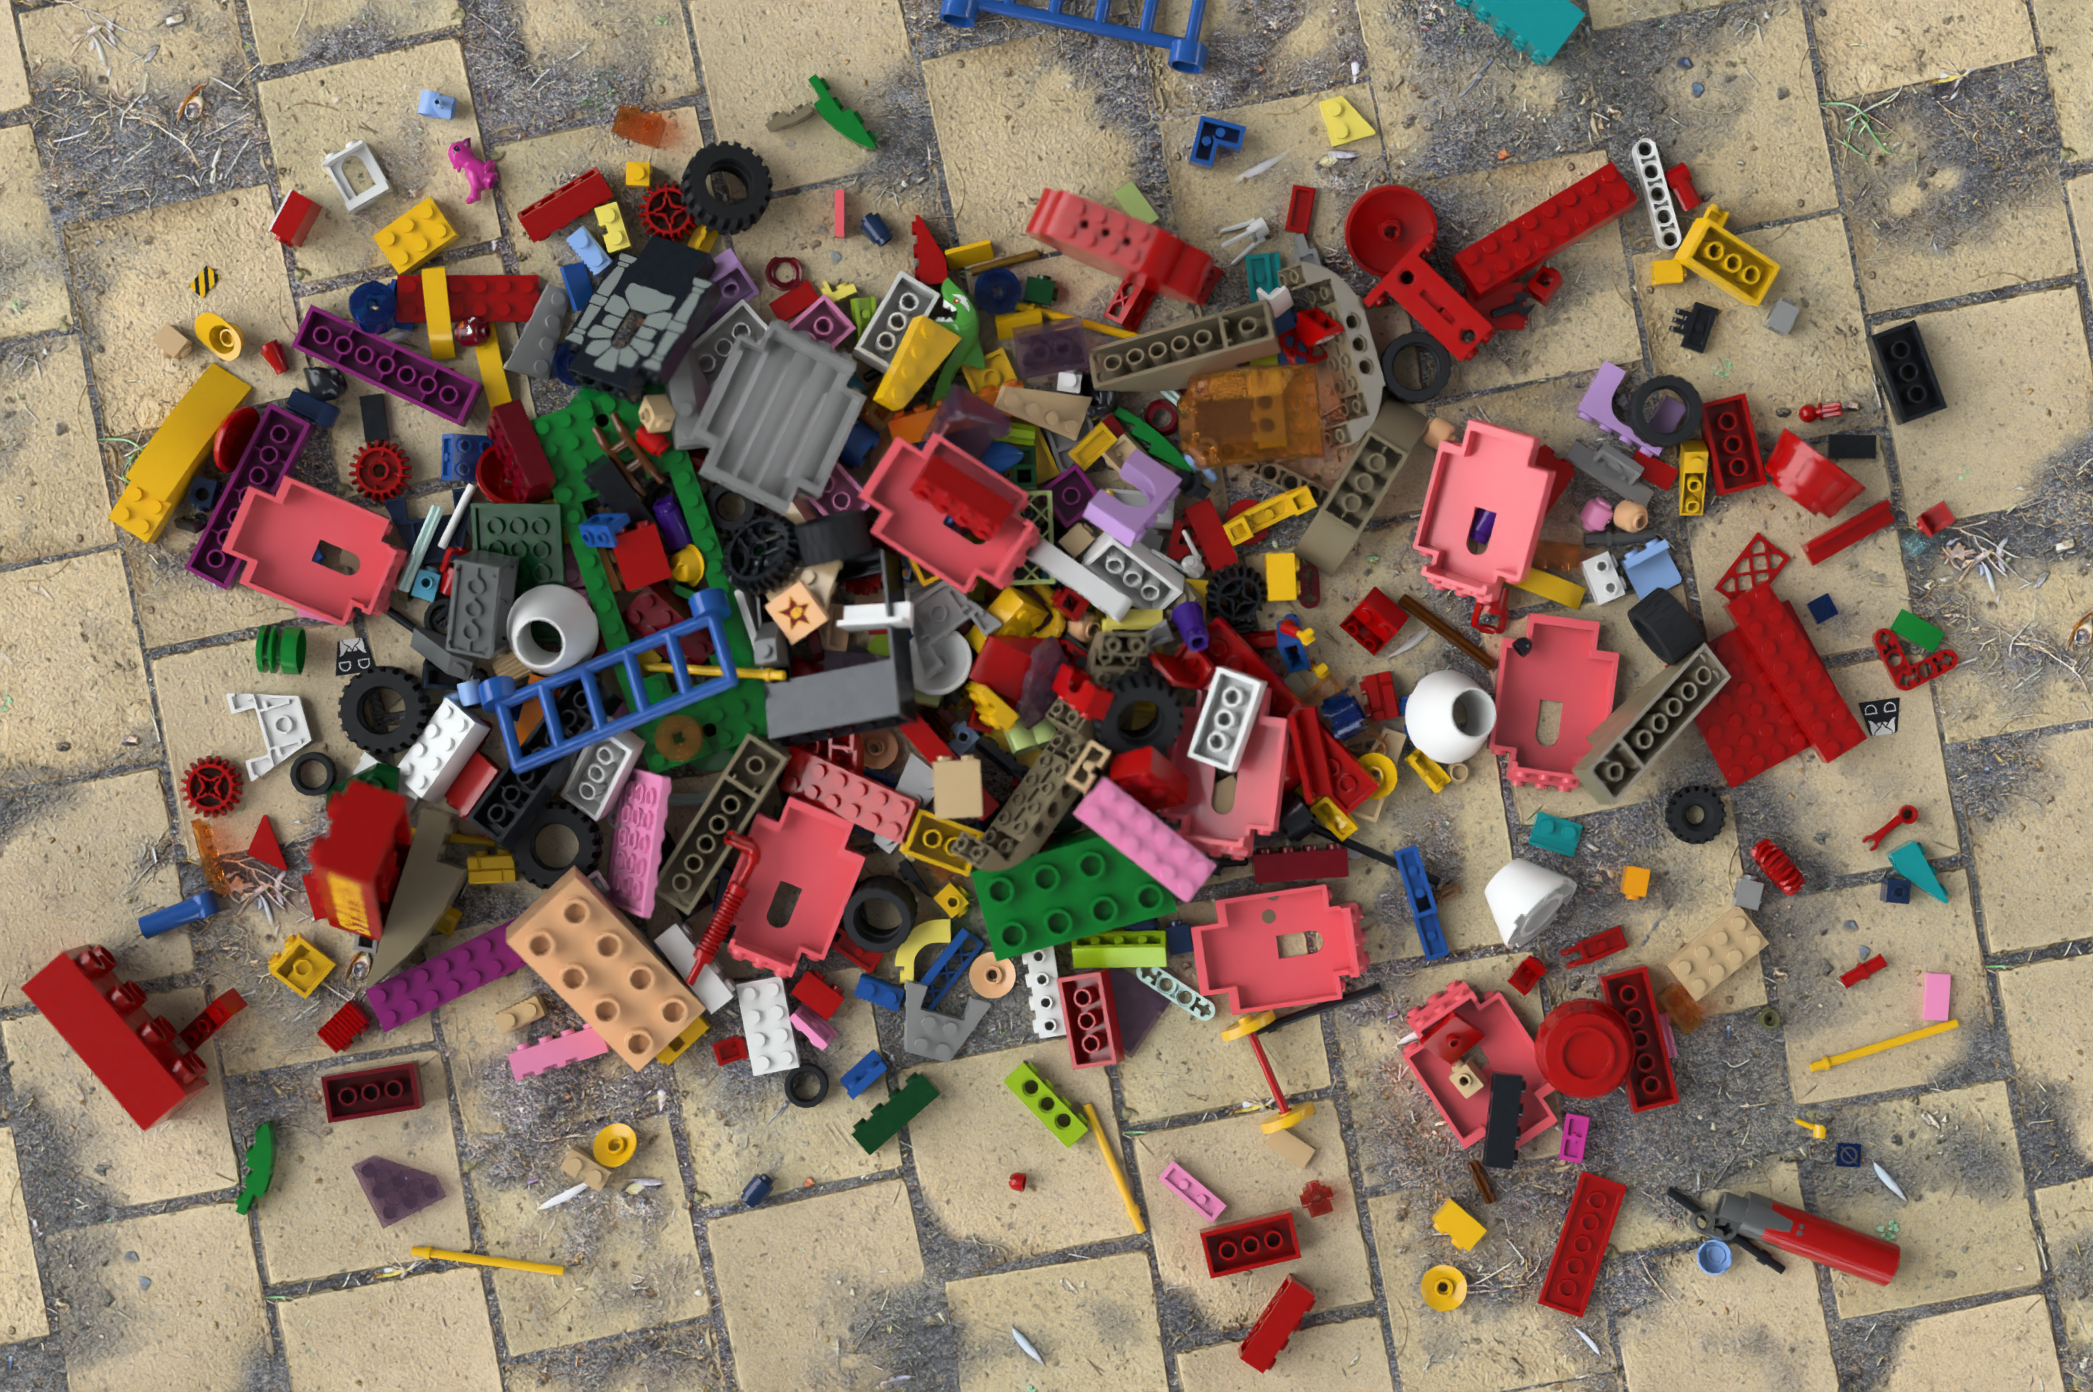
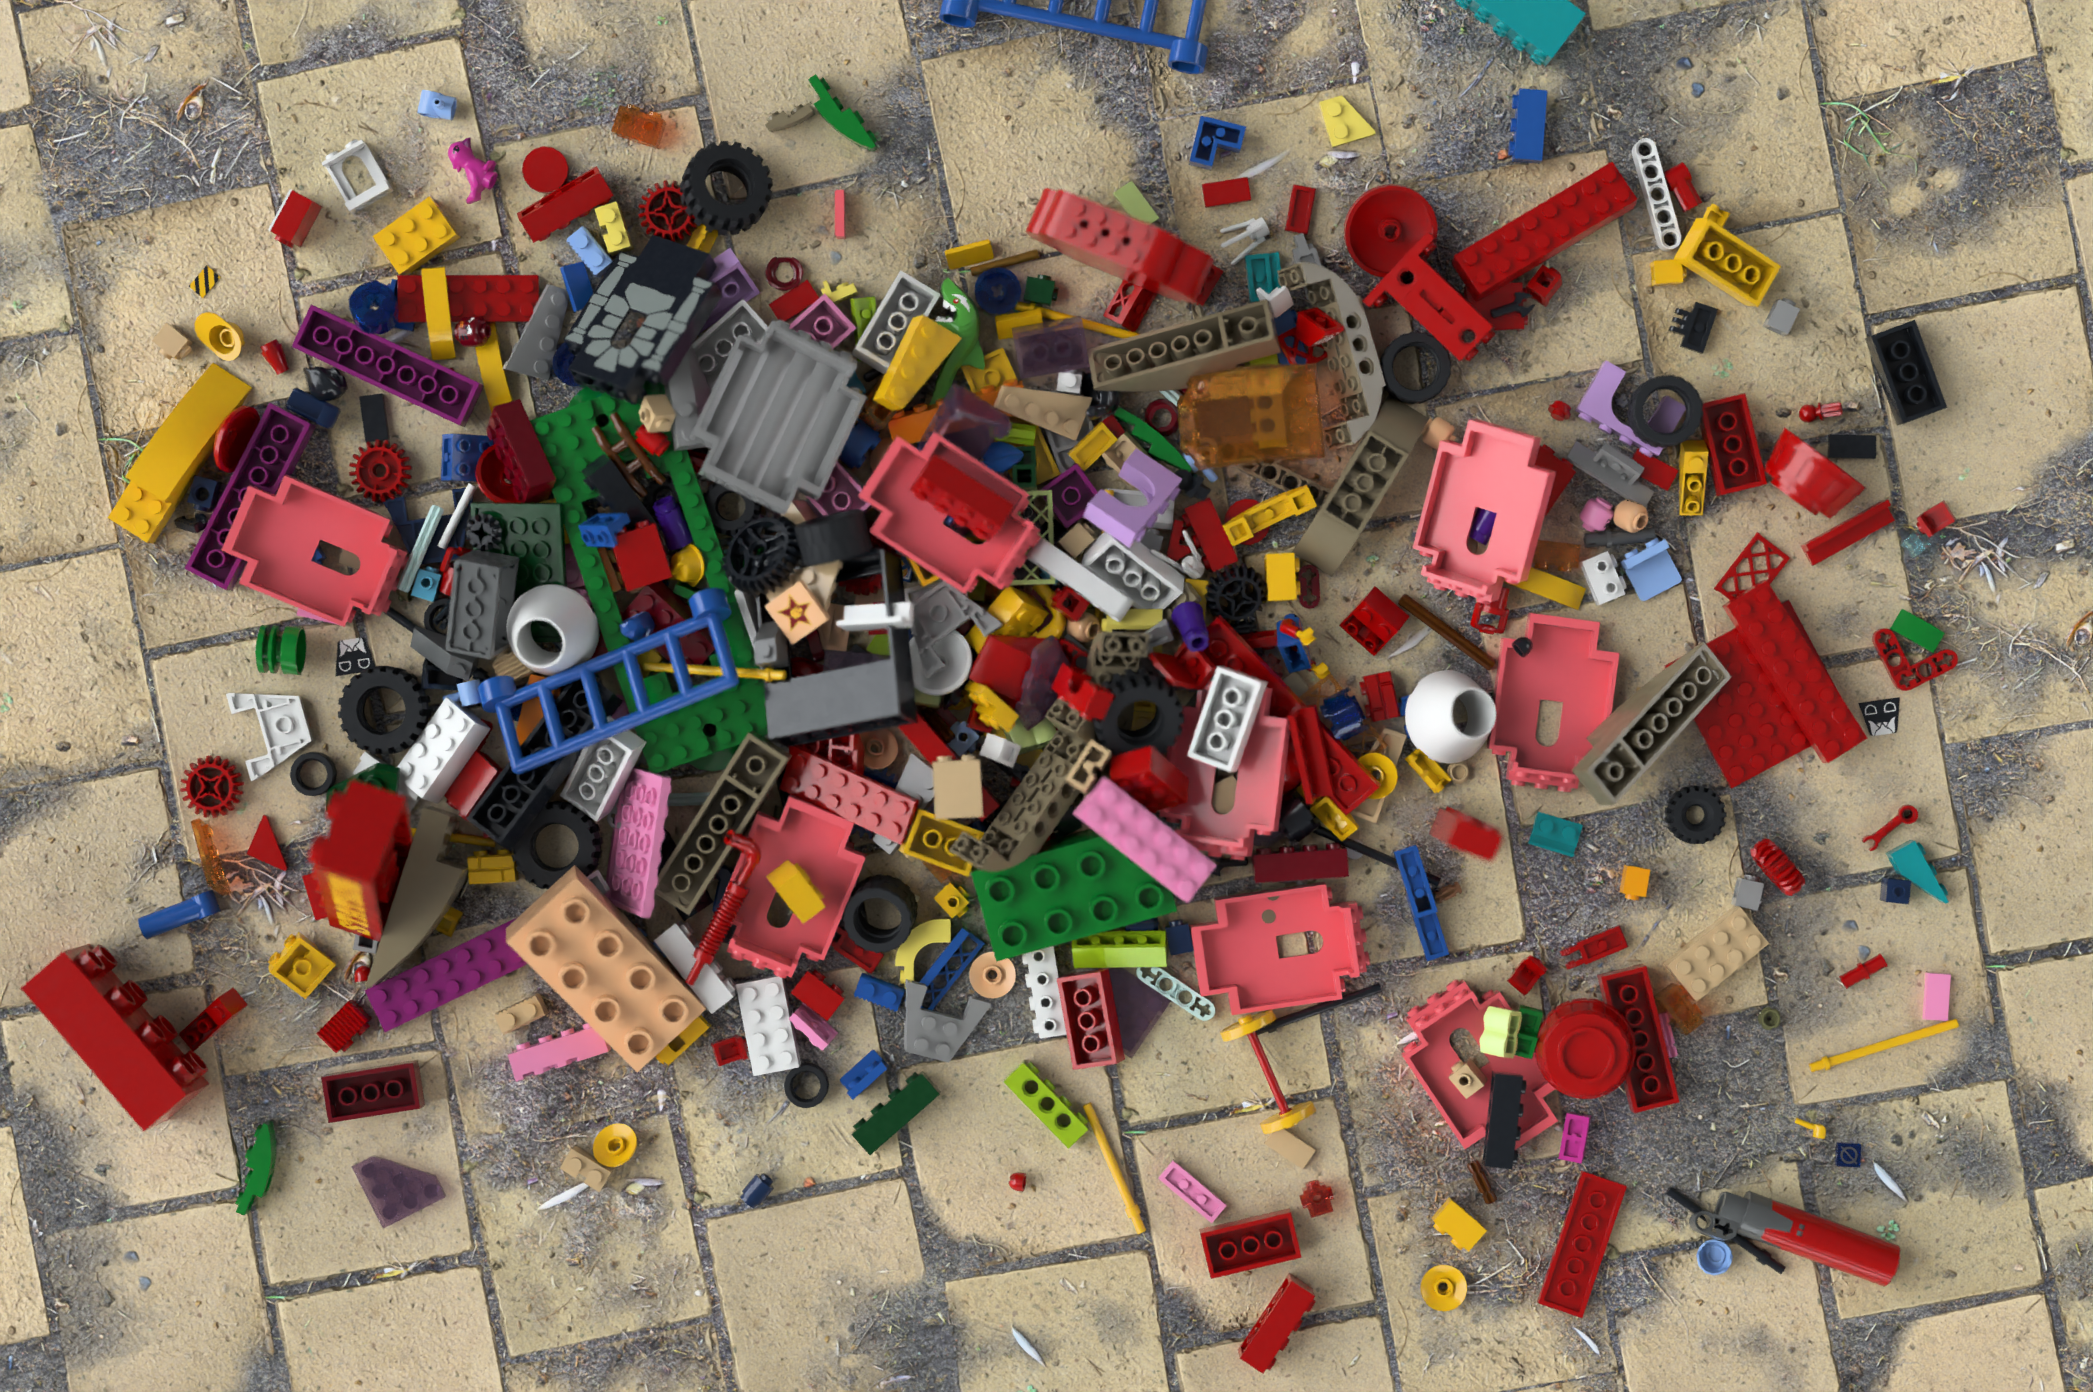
(362, 973): none -> red hinge
(428, 1252): yellow bar -> none
(490, 525): none -> black gear
(545, 169): none -> red tile
(638, 626): none -> blue rock
(639, 175): yellow brick -> none
(692, 732): clear orange brick -> none
(796, 890): none -> yellow brick
(876, 229): dark blue brick -> none
(908, 872): black plate -> none
(932, 262): red slope -> none
(1000, 750): none -> white panel
(1226, 192): none -> red tile
(1452, 1037): red plate -> none
(1466, 833): none -> red brick
(1500, 1032): none -> yellowish green brick
(1526, 900): white cone -> none
(1528, 126): none -> blue brick
(1528, 1031): none -> green slope
(1560, 410): none -> red plate
(1665, 626): black tyre -> none
(1822, 608): clear blue tile -> none

